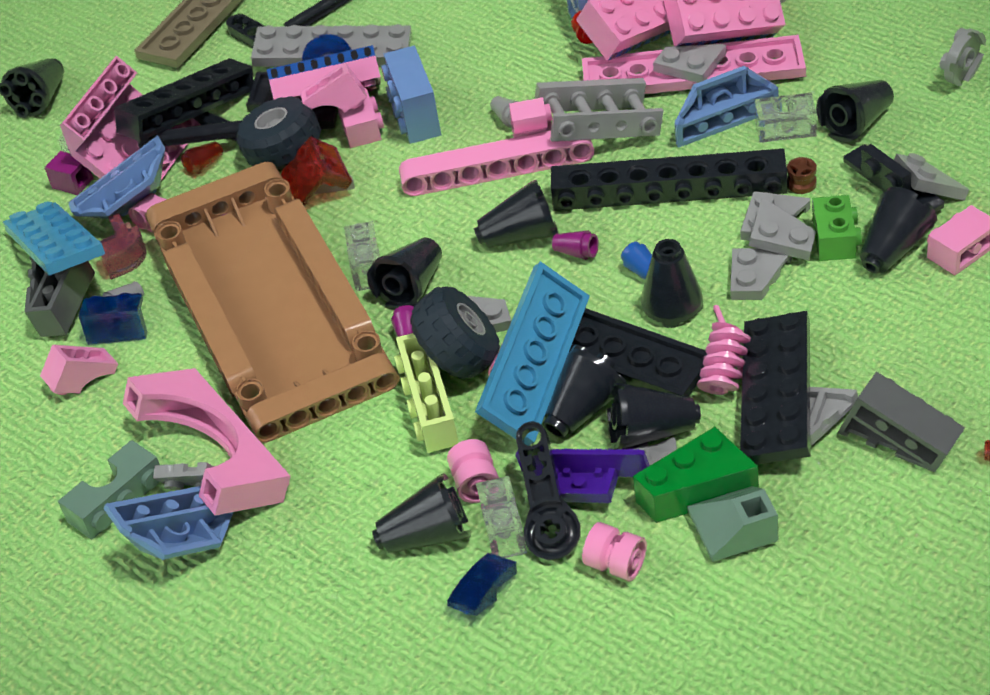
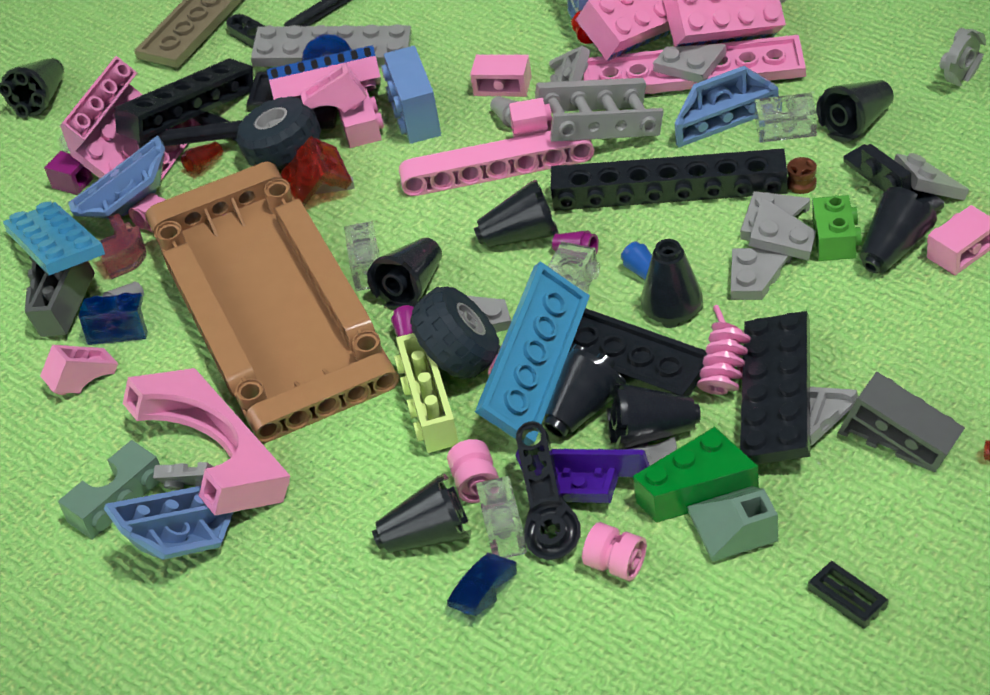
(501, 75): none -> bright pink brick
(570, 65): none -> light grey wing
(576, 264): none -> clear brick
(843, 598): none -> black tile

